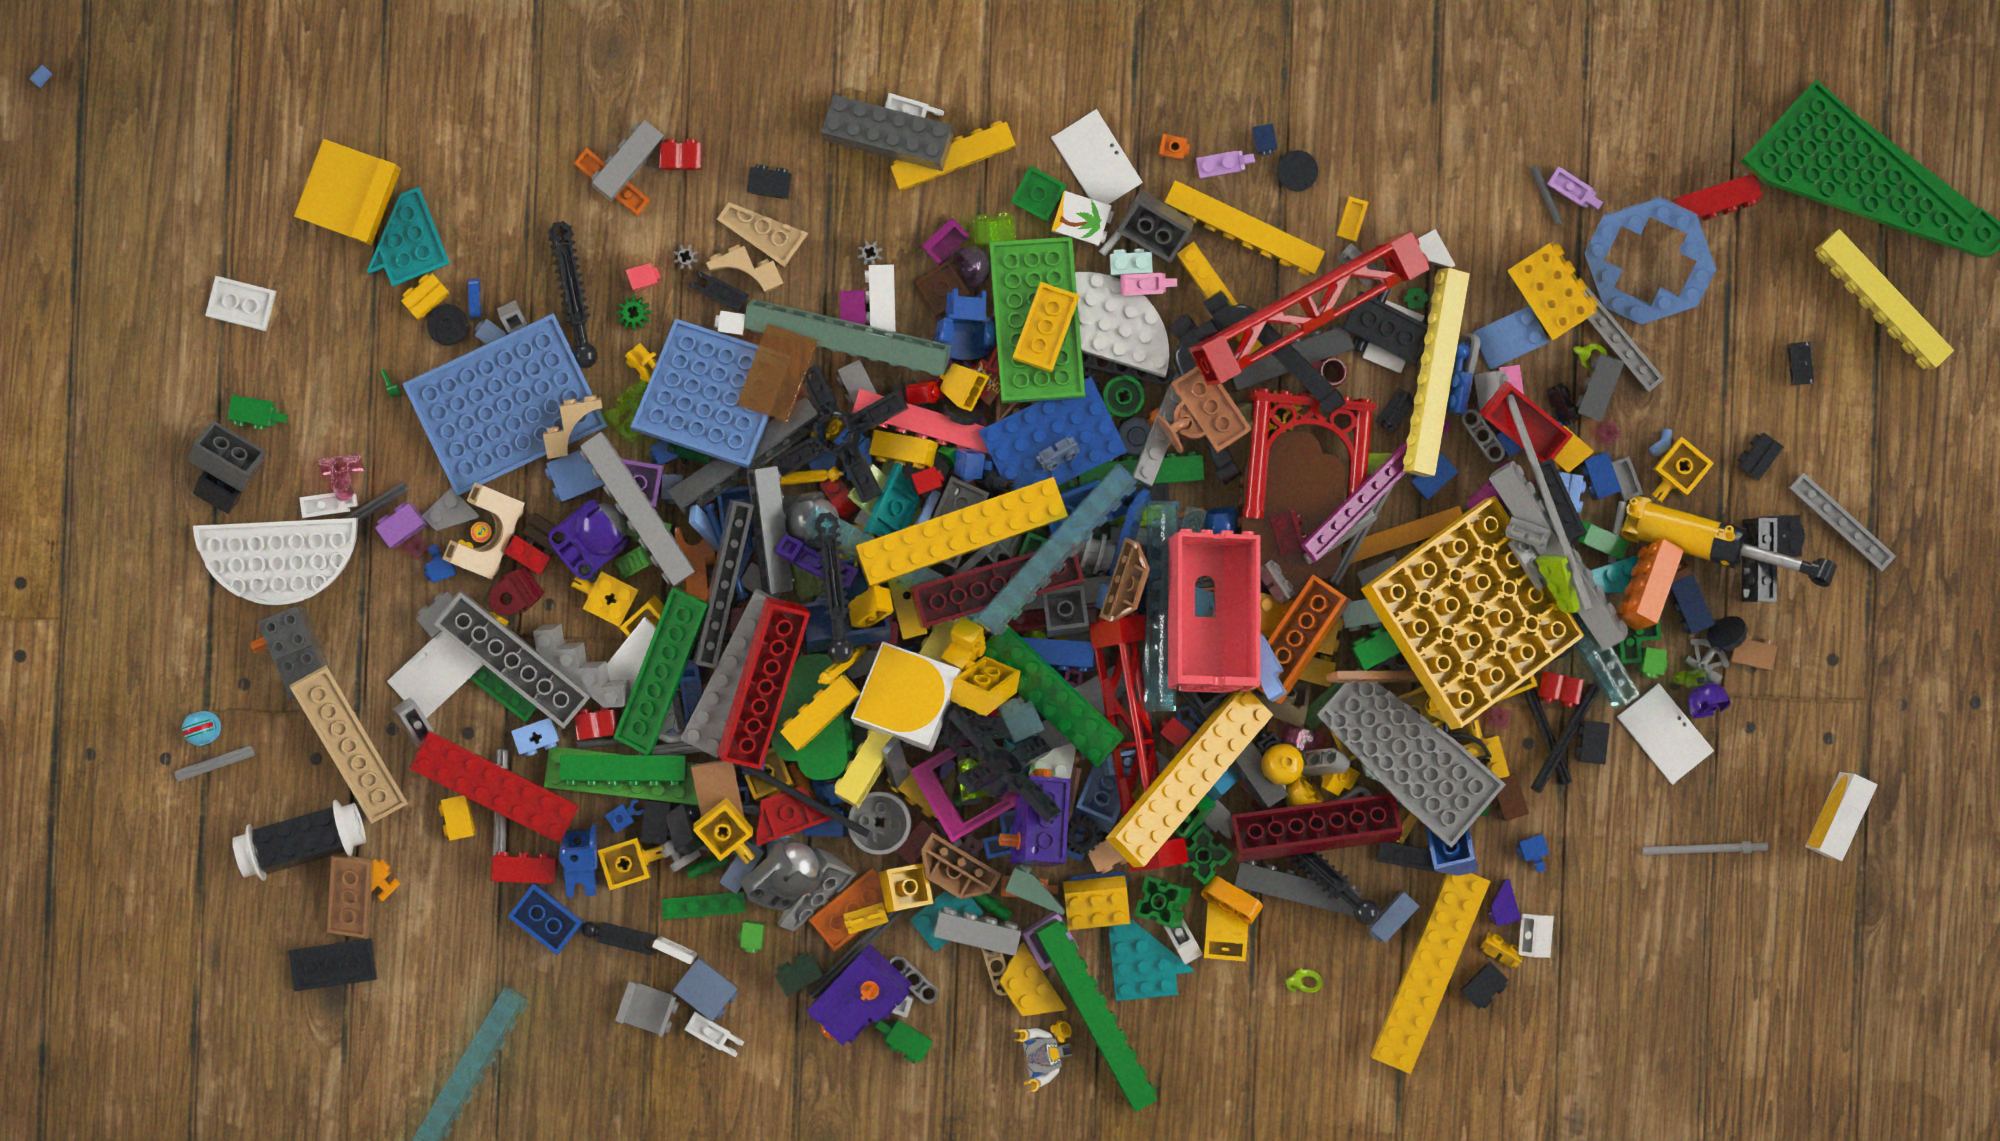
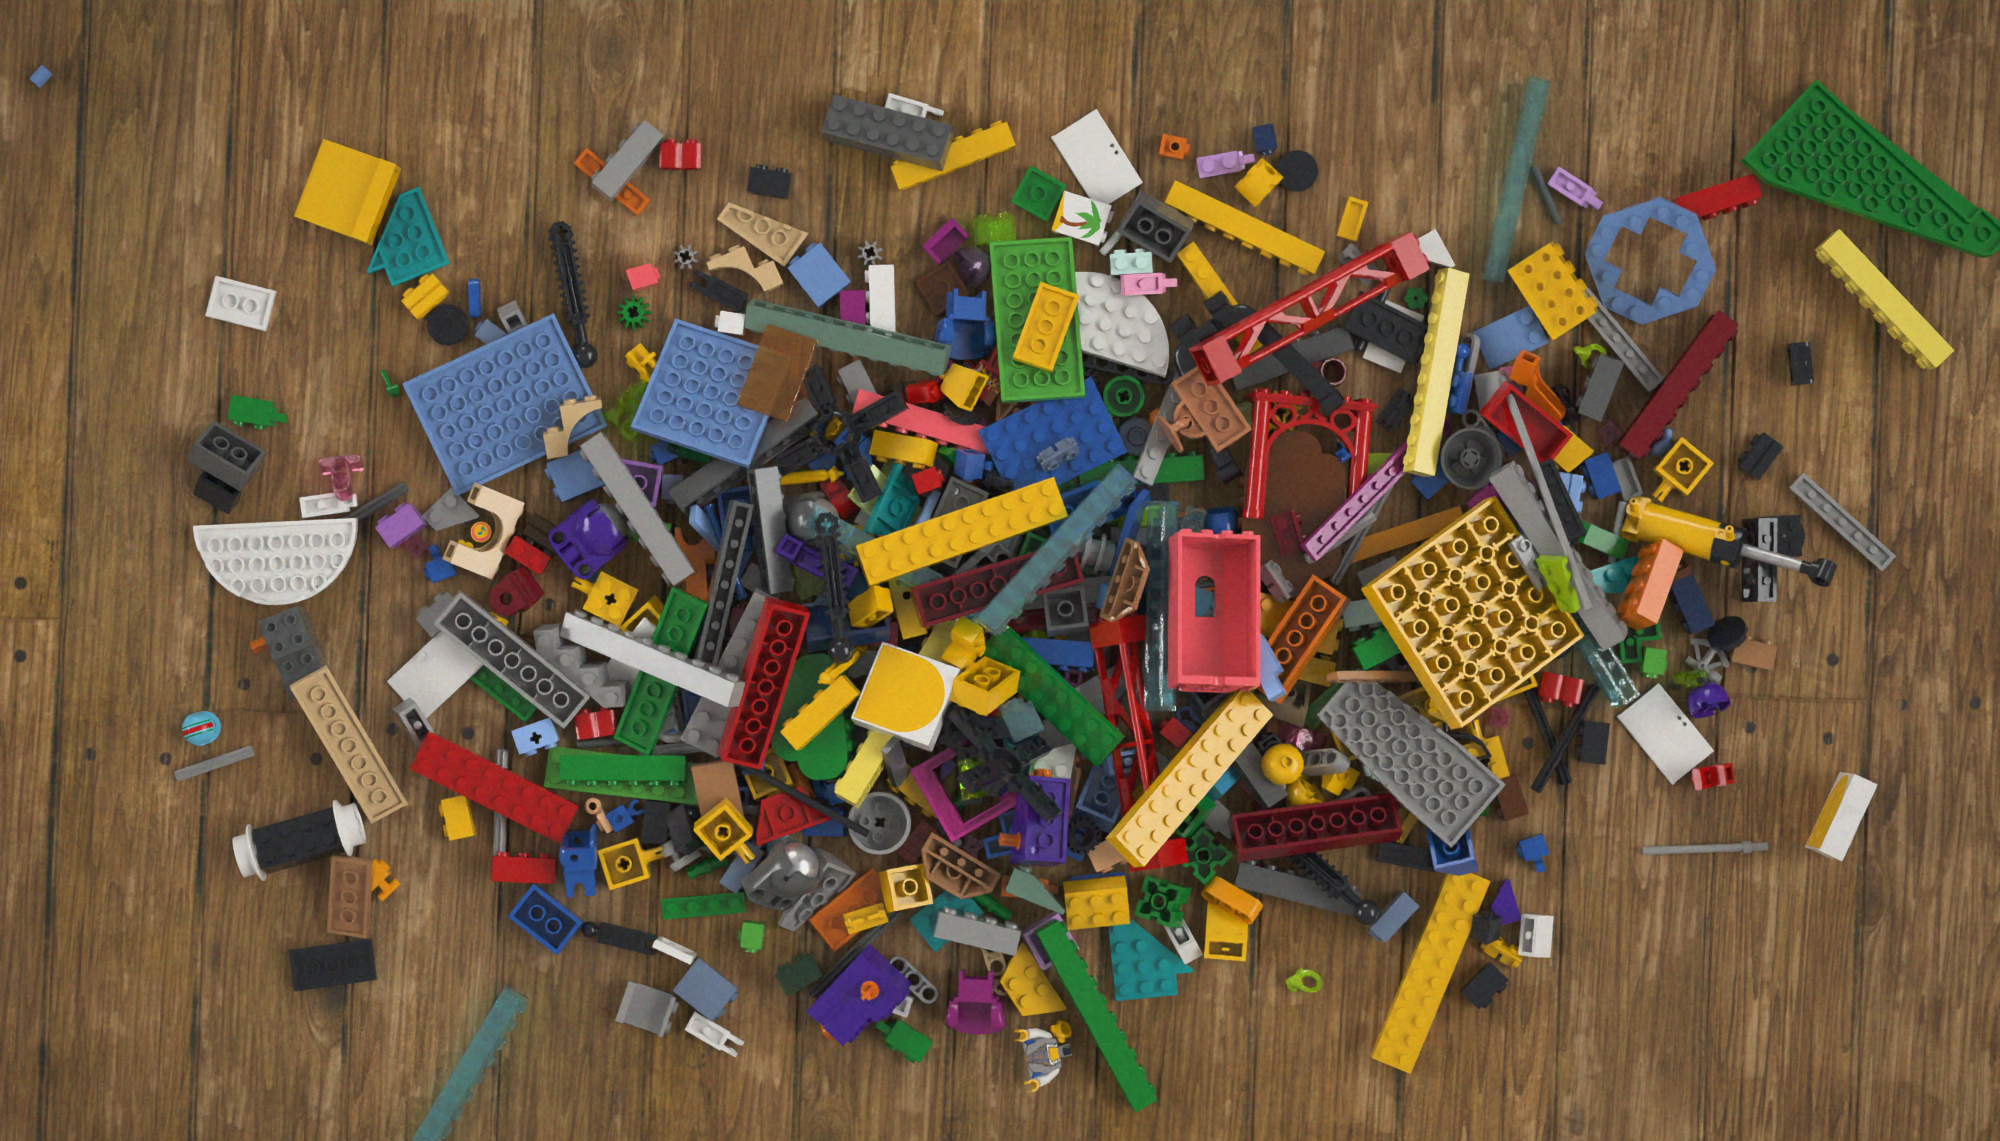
(602, 822): none -> light nougat plate
(633, 562): bright green slope -> none
(653, 658): none -> brick
(818, 274): none -> medium blue brick
(975, 1006): none -> magenta piece
(1258, 182): none -> yellow brick
(1342, 454): none -> blue piece
(1482, 456): none -> dark grey piece
(1486, 926): none -> black brick
(1515, 180): none -> clear light blue brick
(1527, 373): none -> orange arch
(1528, 533): light grey hinge -> none
(1676, 385): none -> dark red brick
(1713, 776): none -> red brick

